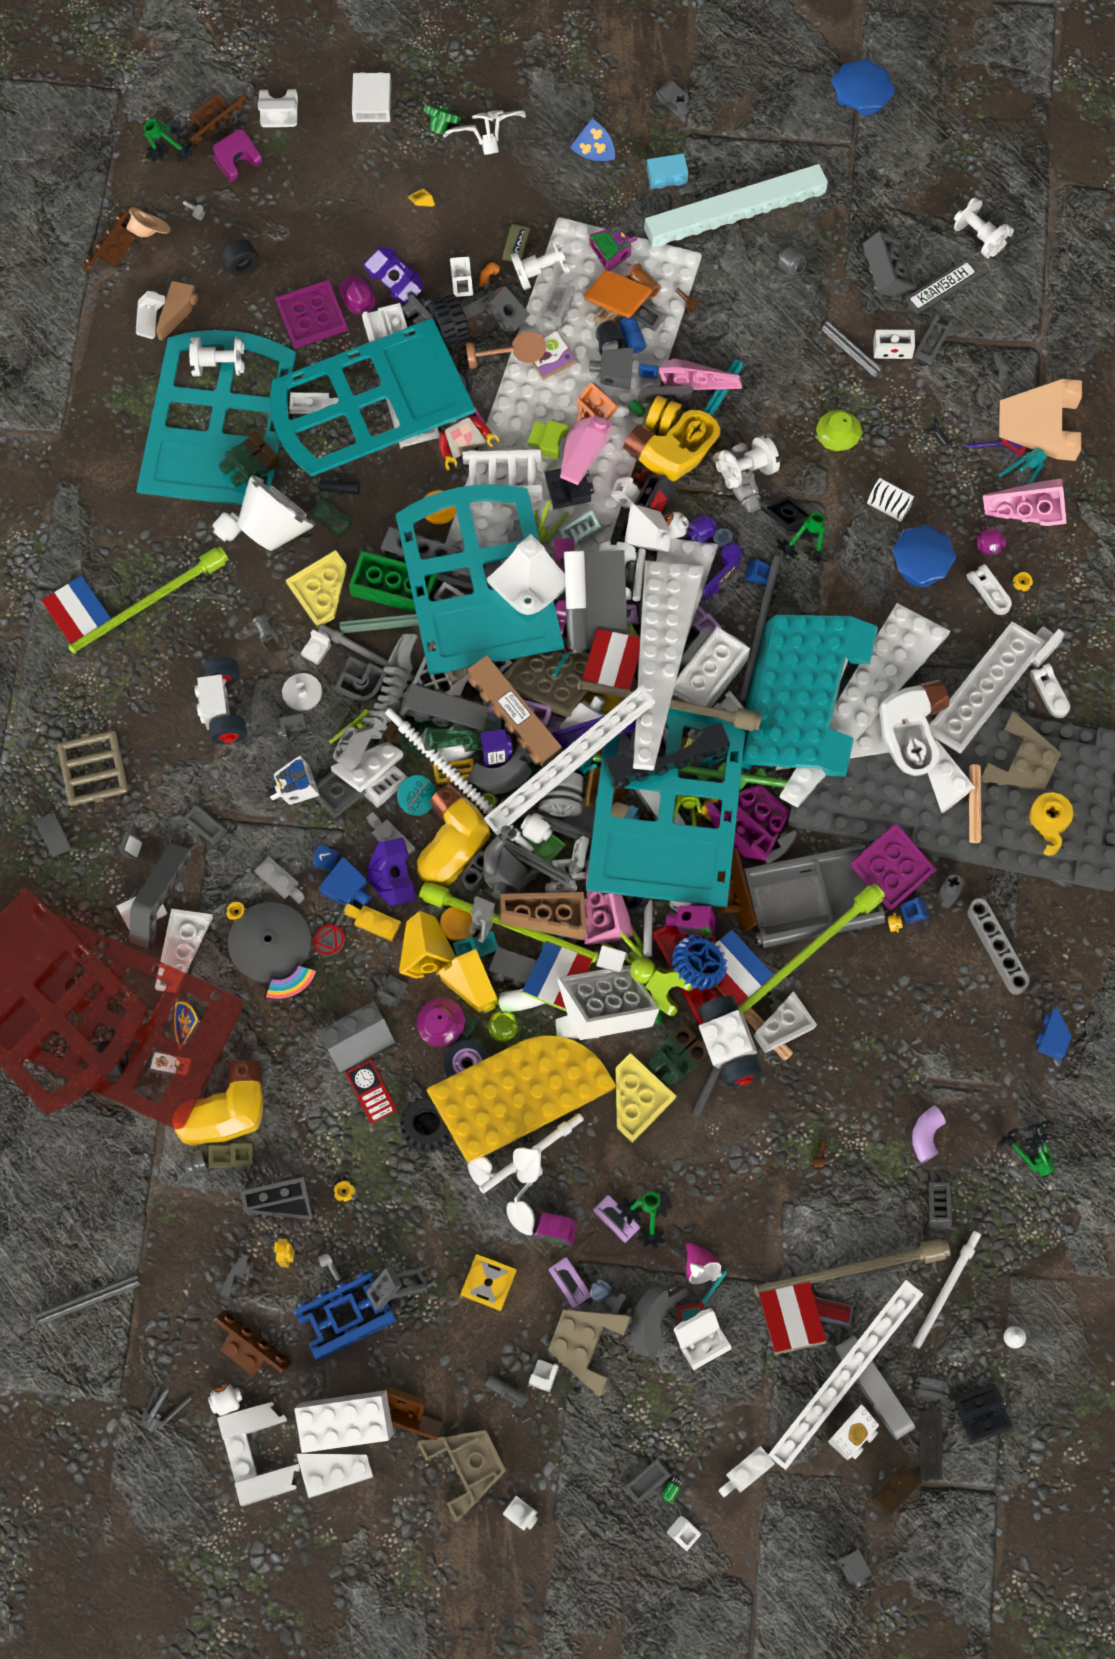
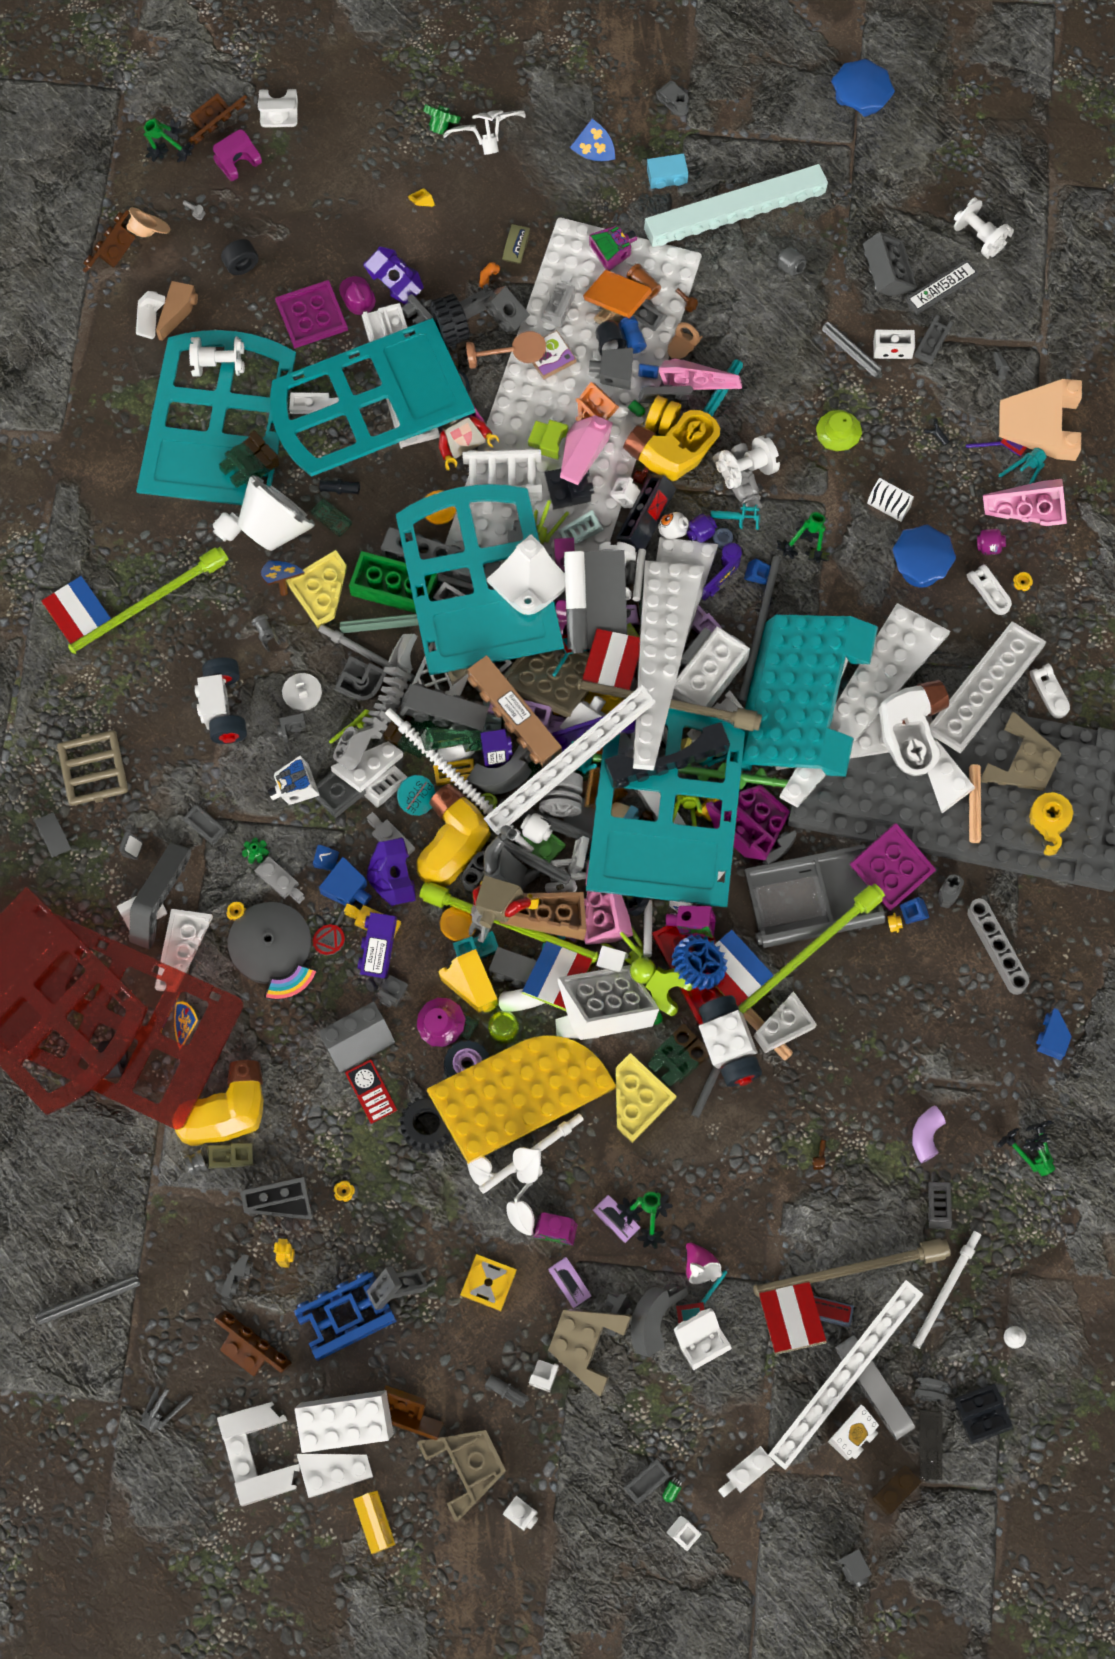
(163, 1063): tile -> none
(225, 1399): white head -> none
(256, 853): none -> green plant
(279, 572): none -> blue shield
(316, 647): white bracket -> none
(326, 1260): light grey hand -> none
(371, 97): white brick -> none
(374, 1522): none -> yellow piece
(377, 945): none -> dark purple brick
(424, 947): yellow slope -> none
(461, 276): white brick -> none
(500, 900): none -> dark tan torso
(532, 266): white piece -> none
(600, 1291): sand blue plate -> none
(647, 529): white slope -> none
(682, 342): none -> medium nougat piece
(738, 897): reddish brown bracket -> none
(739, 516): none -> teal piece
(787, 513): black slope -> none
(1052, 641): white panel -> none

